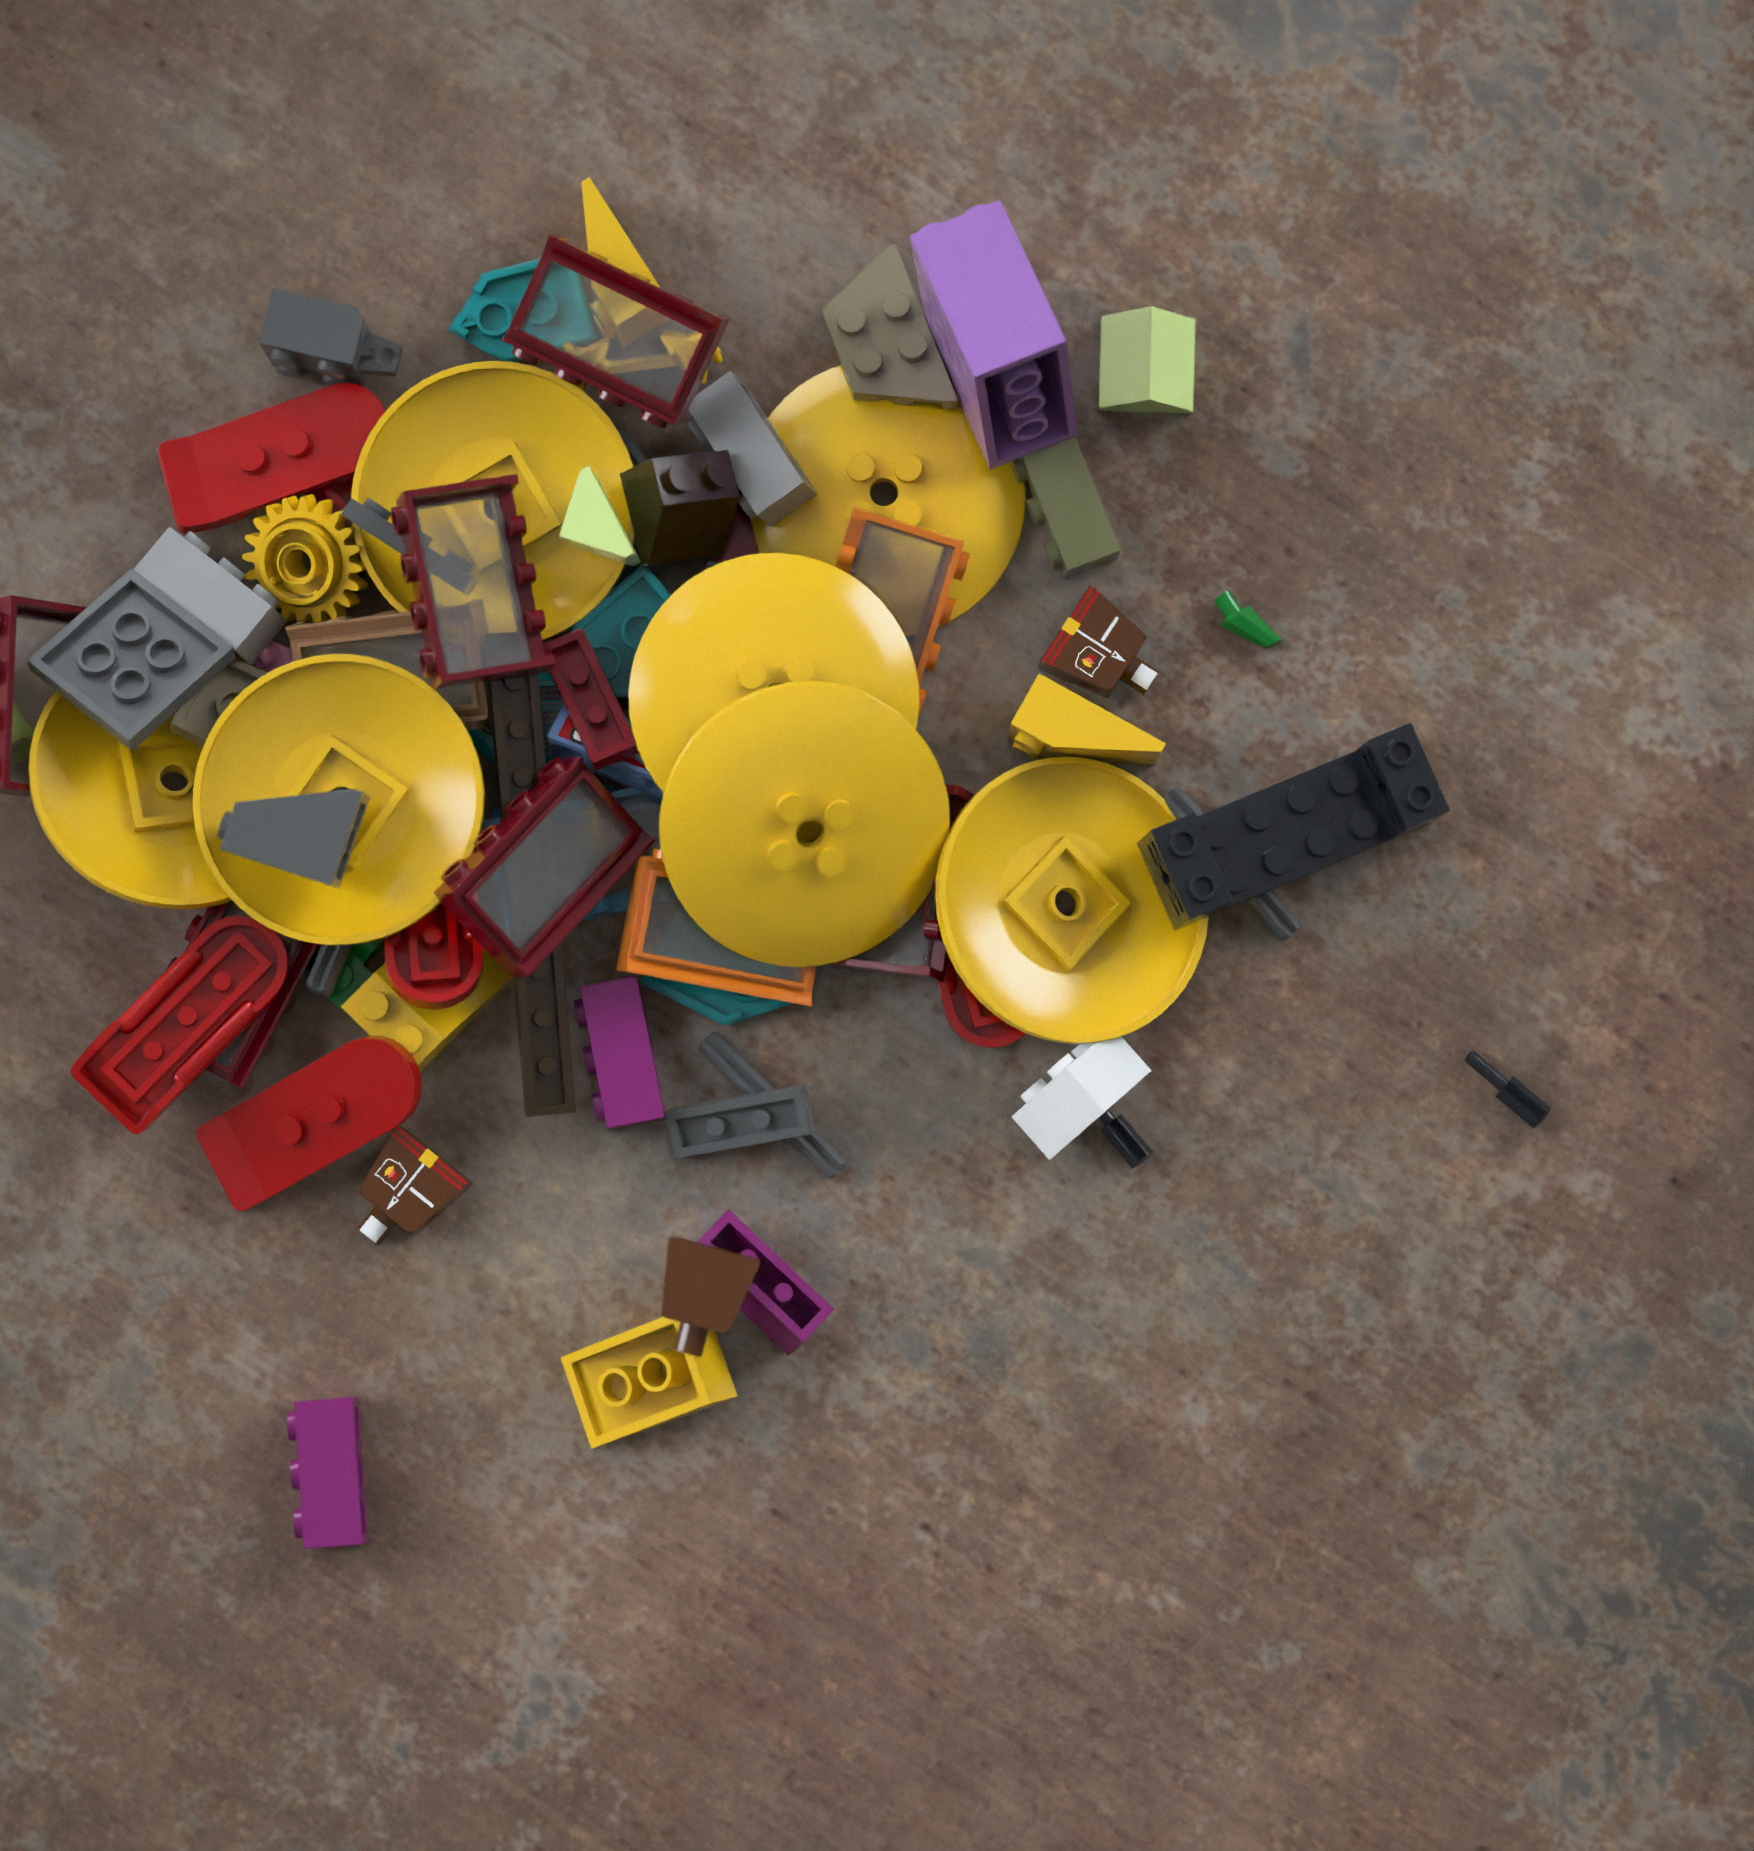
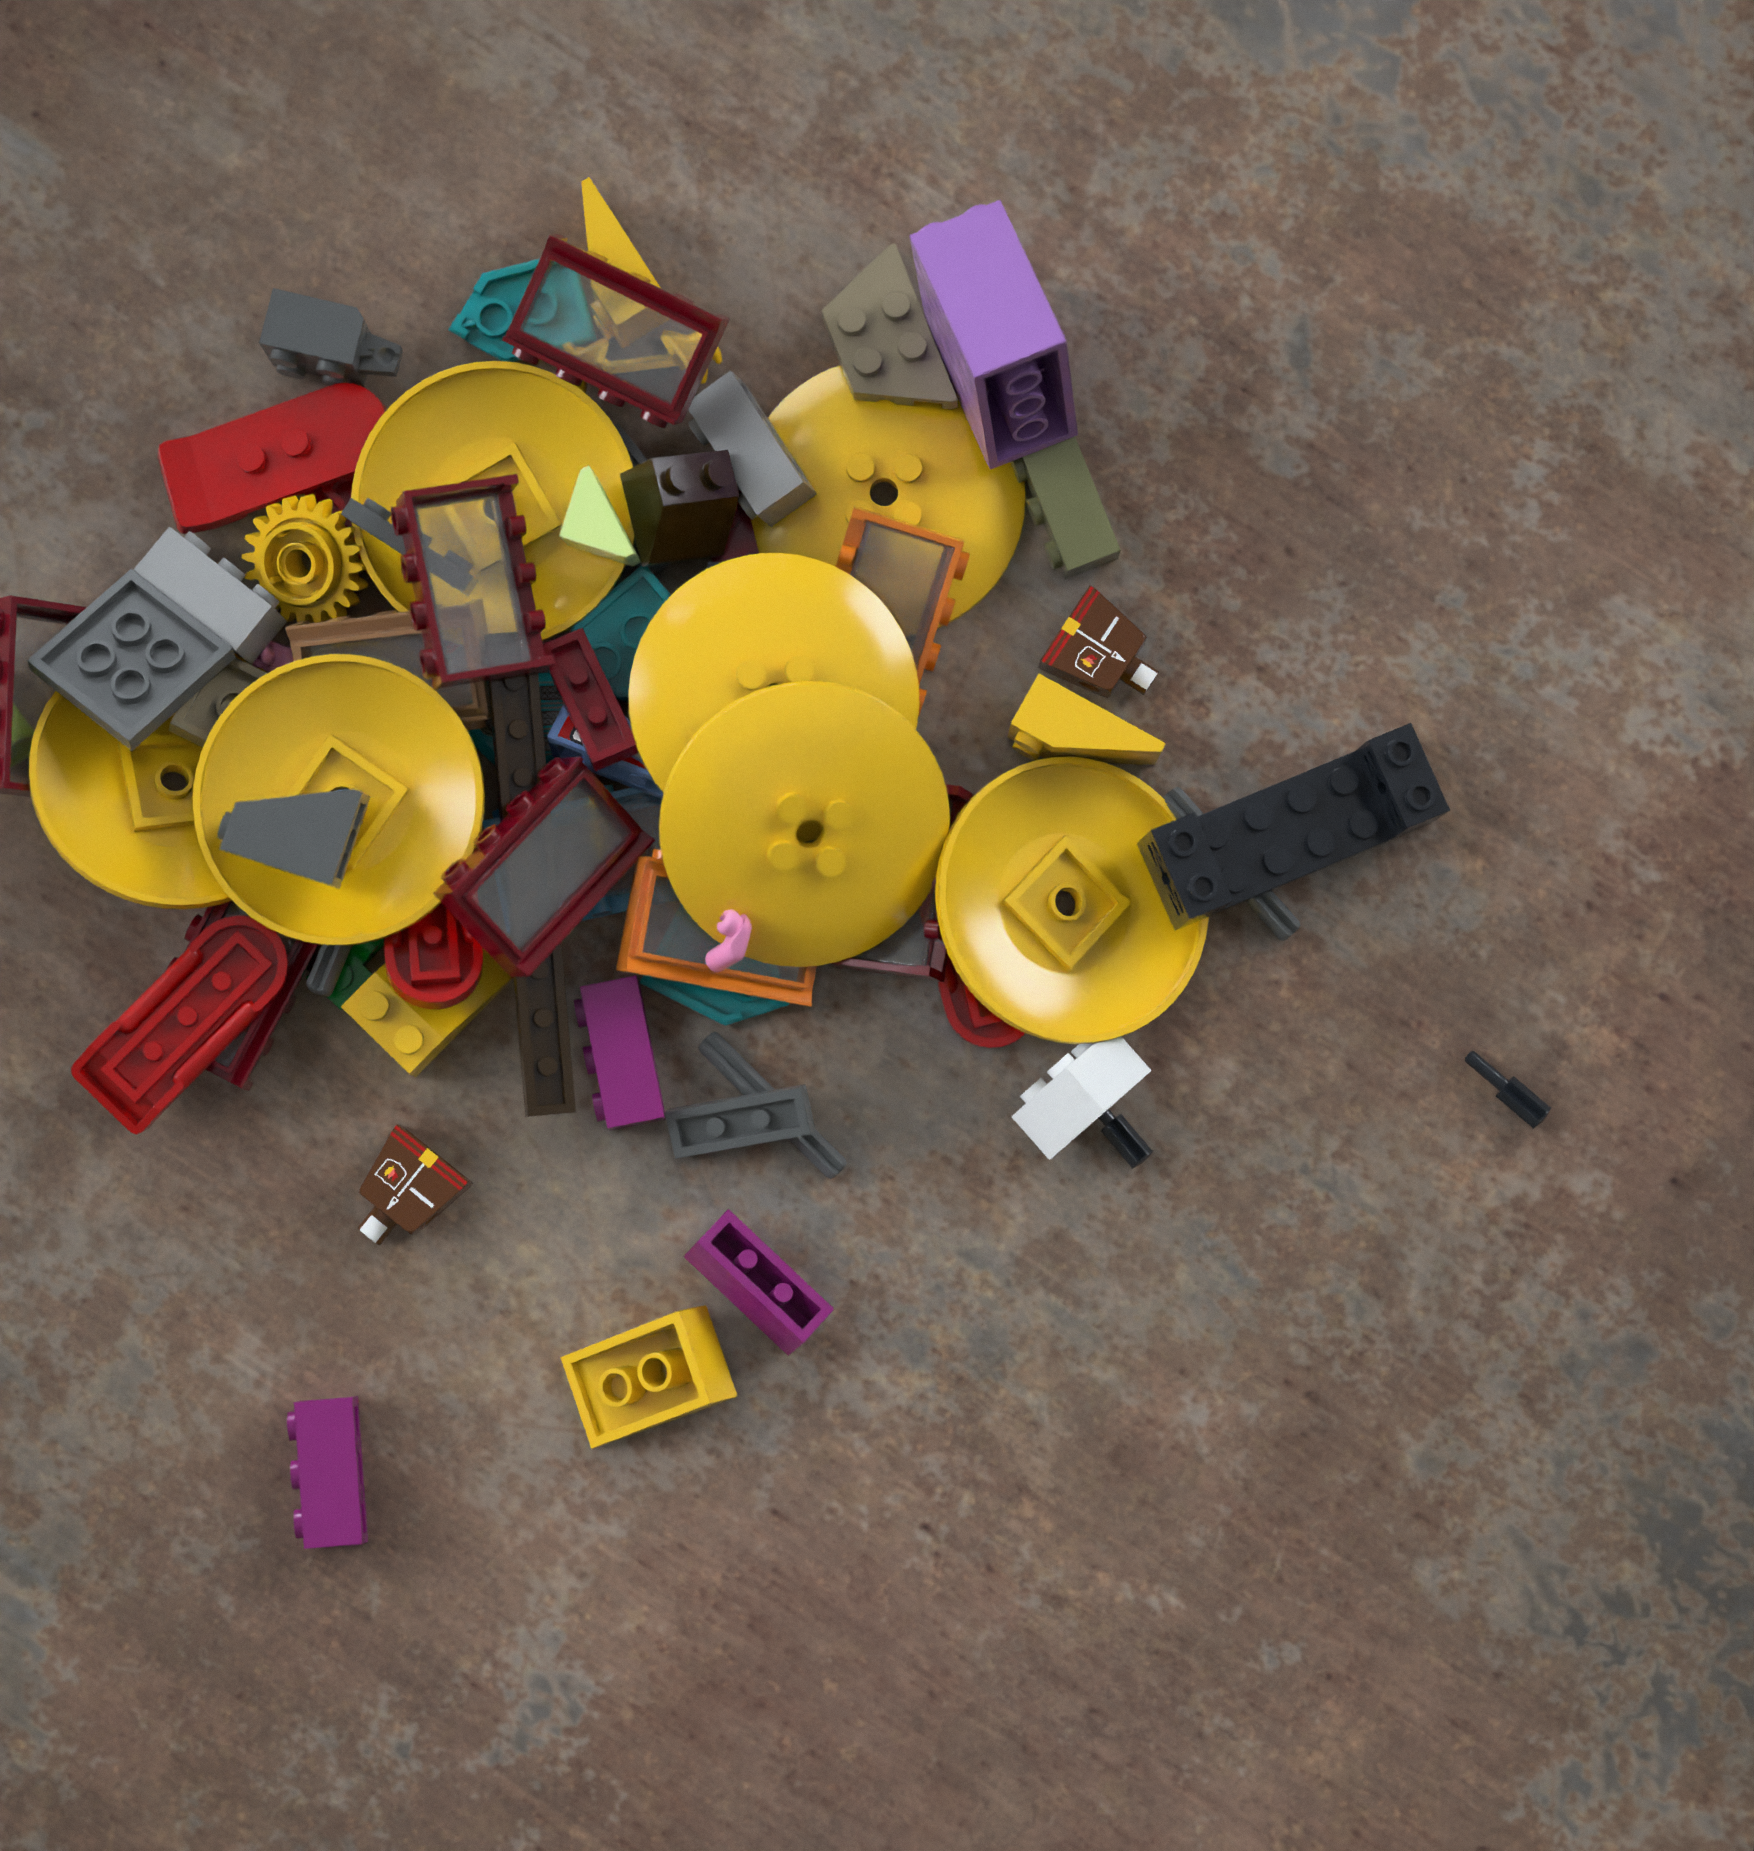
(311, 1119): red piece -> none
(703, 1290): reddish brown torso -> none
(733, 949): none -> bright pink arm
(1147, 361): yellowish green slope -> none
(1245, 622): green bar -> none

